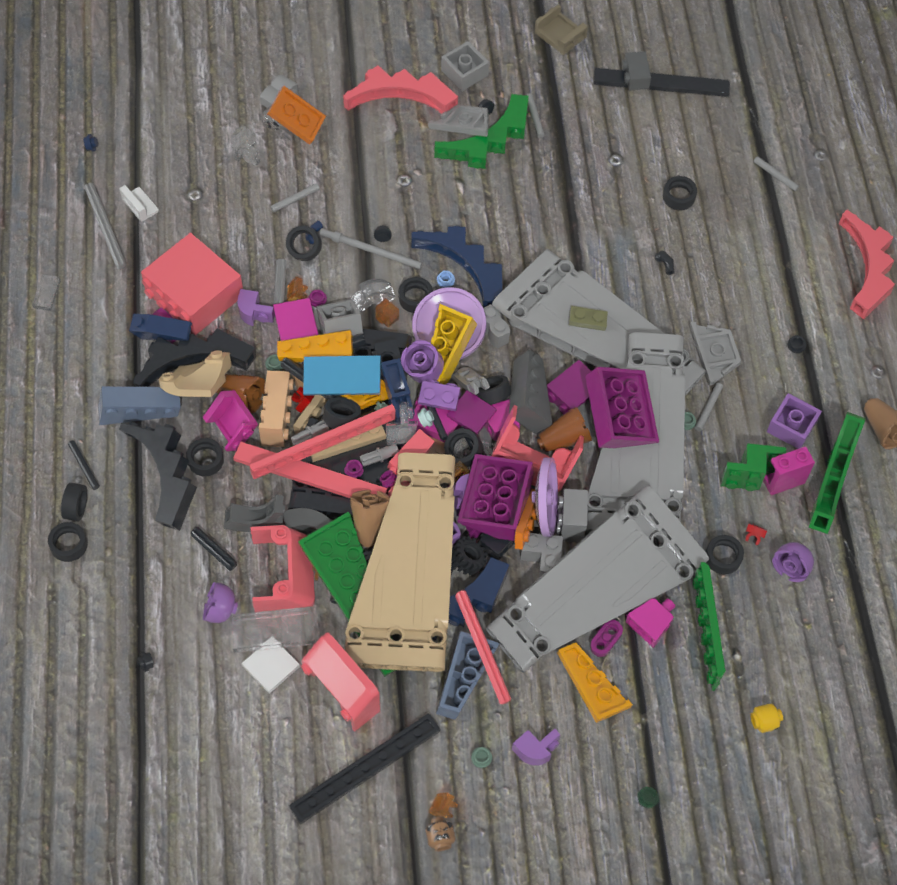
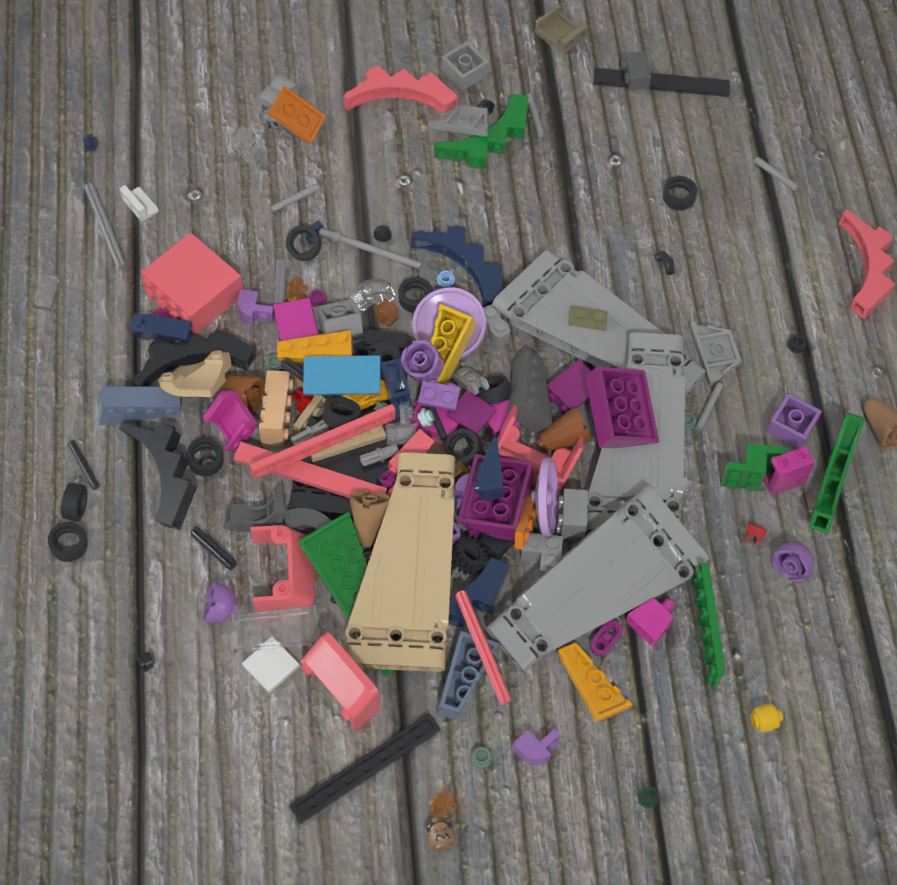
(354, 464): magenta plate -> none
(489, 475): none -> dark blue slope
(732, 543): black tyre -> none

